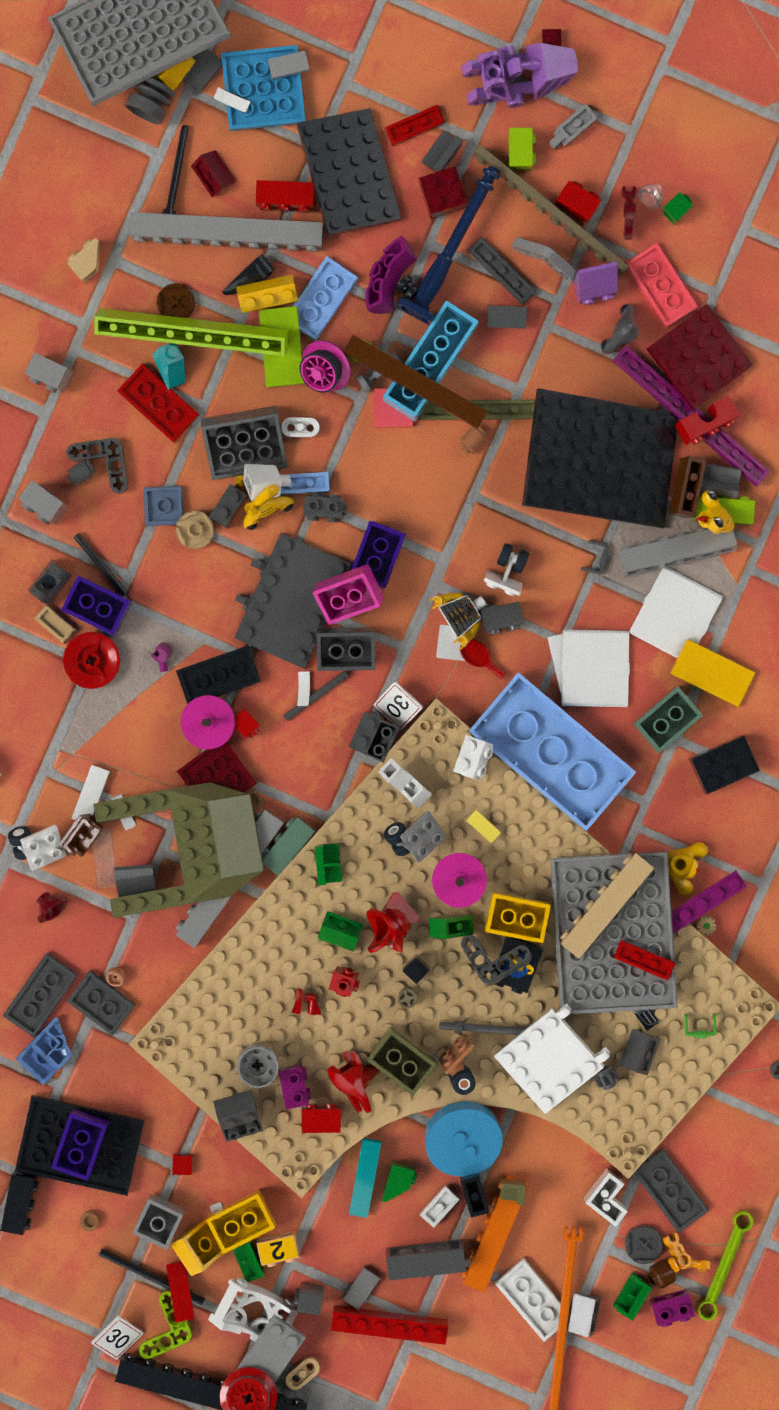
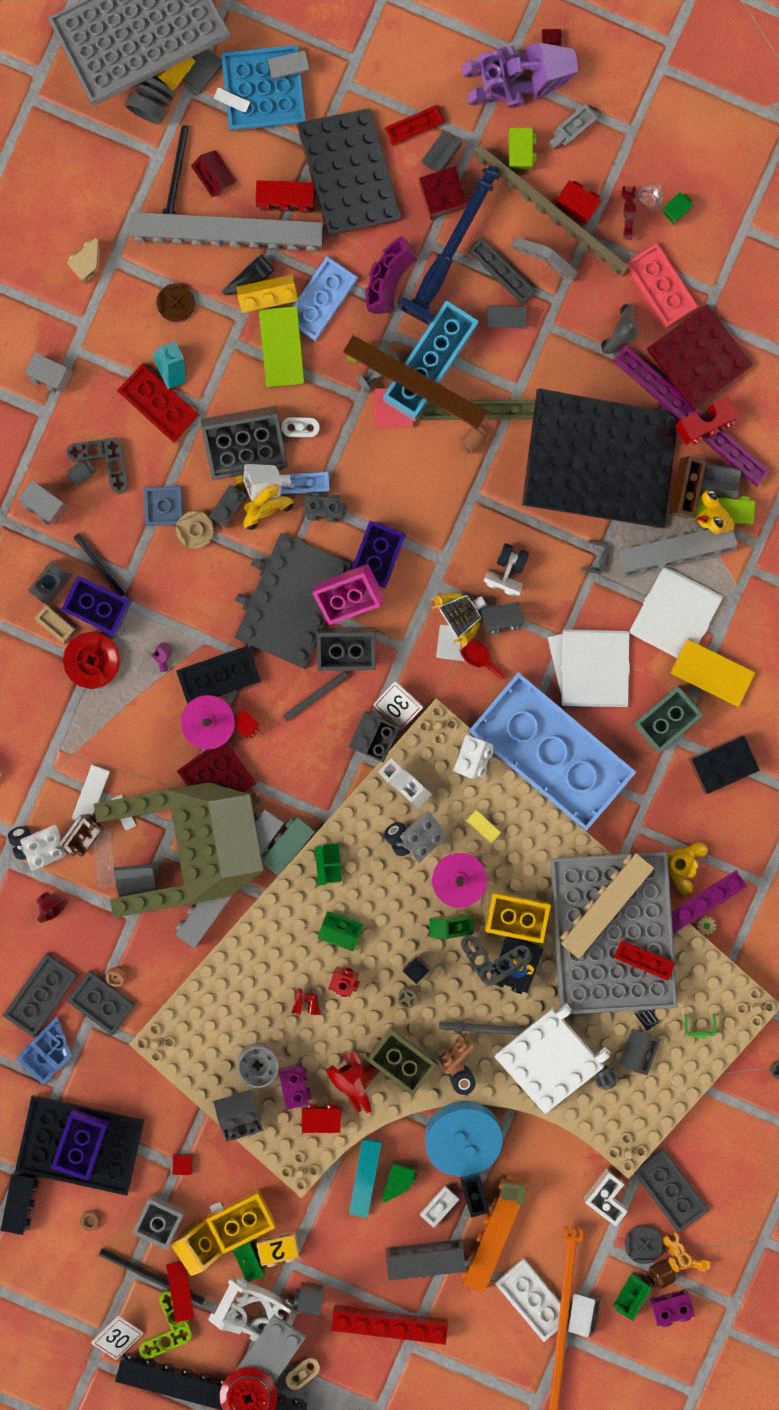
(191, 332): lime brick -> none
(303, 688): white sticker -> none
(324, 367): dark pink piece -> none
(361, 1288): light grey tile -> none
(391, 923): red helmet -> none
(407, 287): black wheel -> none
(596, 283): medium lavender slope -> none
(724, 1265): lime piece -> none

